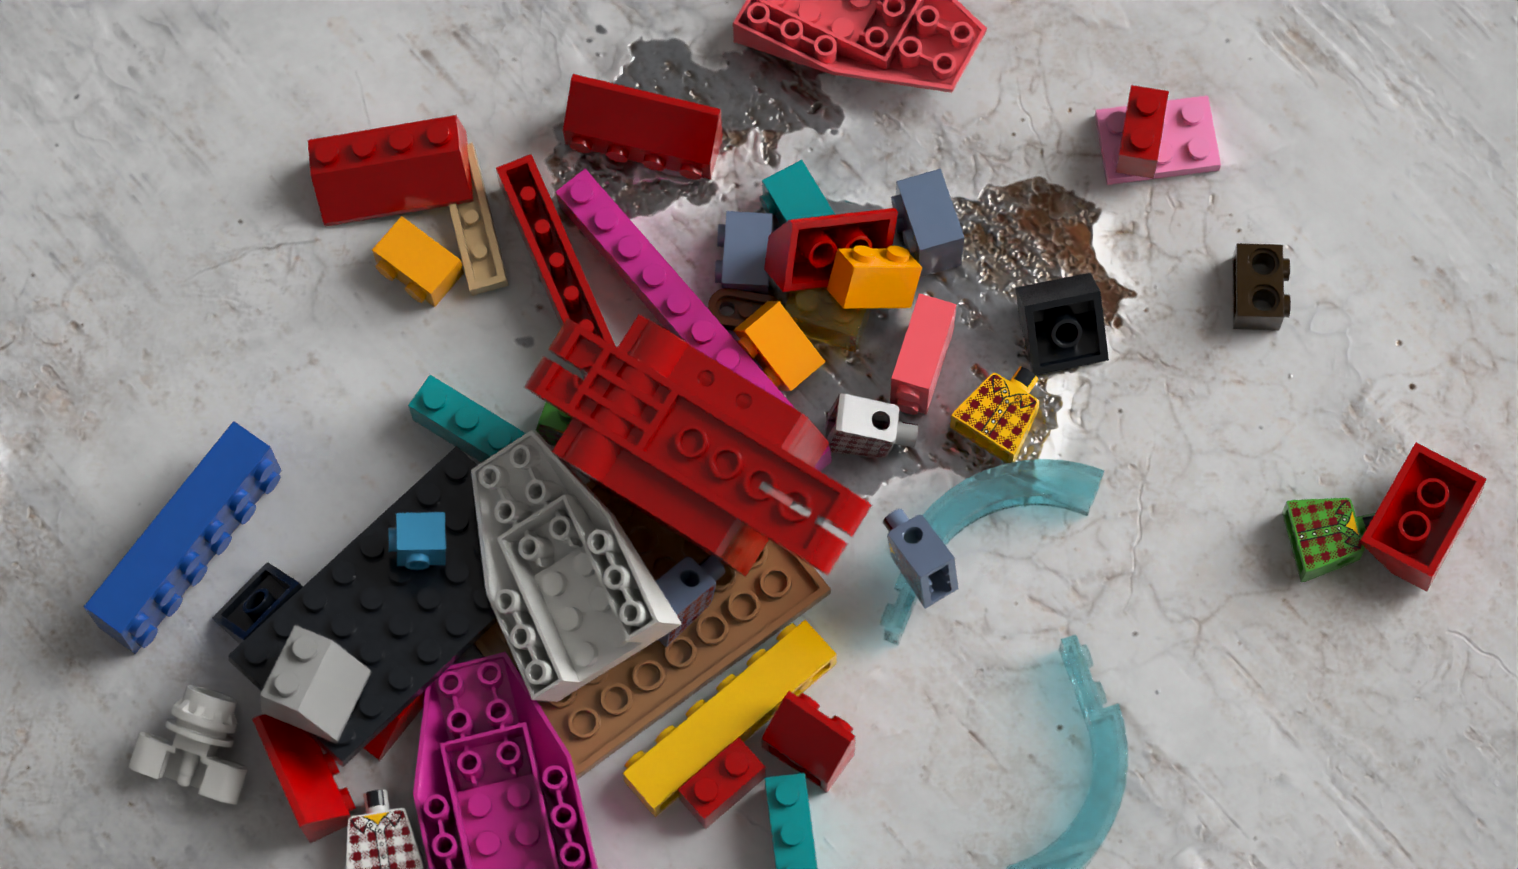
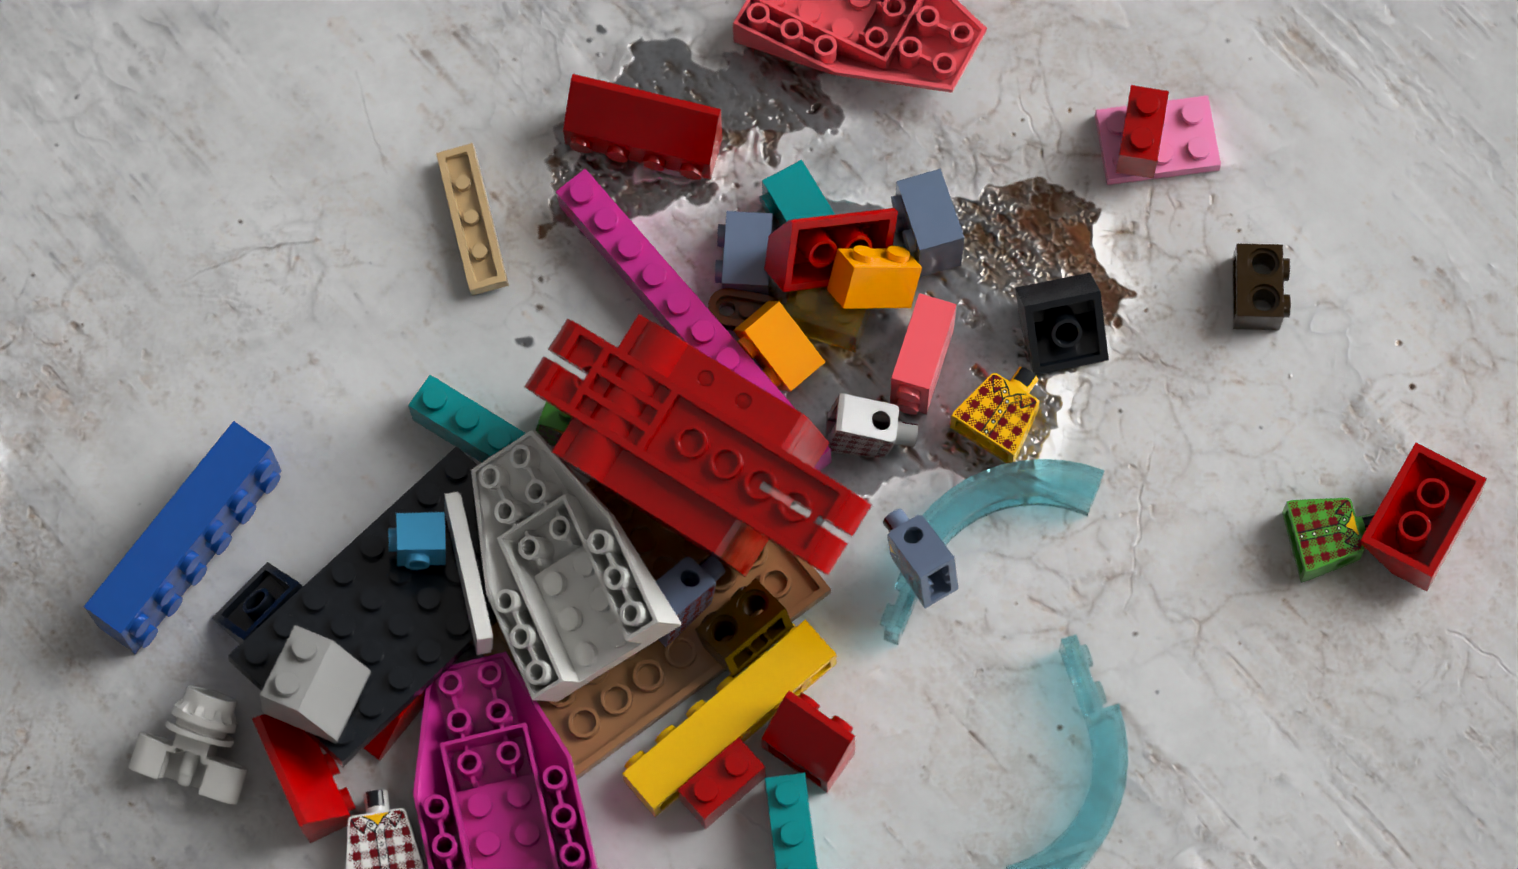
(391, 170): red slope -> none
(417, 262): light orange brick -> none
(468, 573): none -> white tile
(550, 246): red brick -> none
(750, 633): none -> dark brown brick

